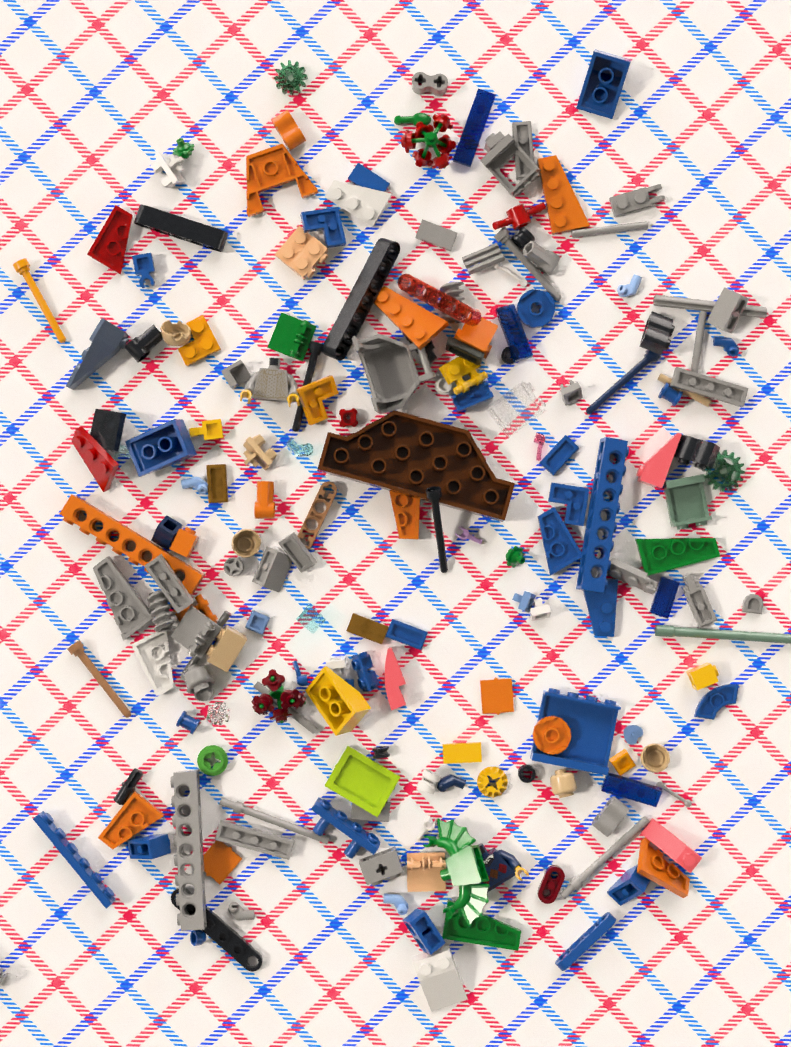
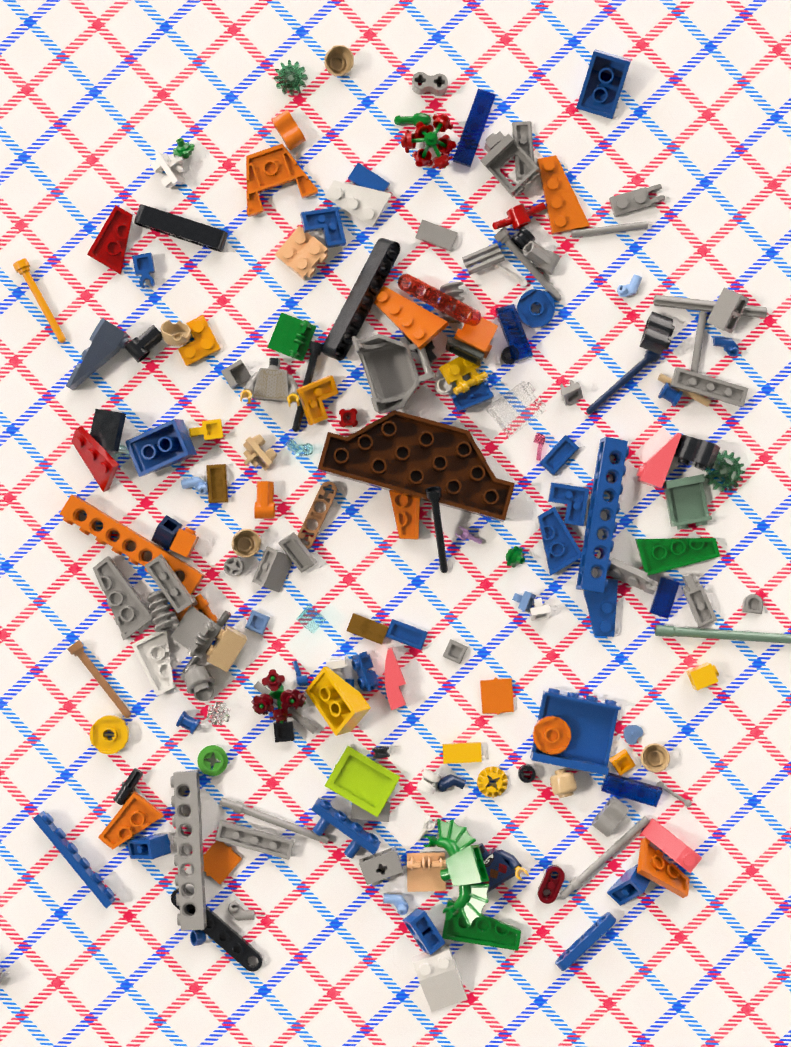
(117, 726): none -> yellow plate
(284, 732): none -> black plate
(339, 60): none -> tan hair
(455, 651): none -> light grey tile
(715, 700): blue tile -> none

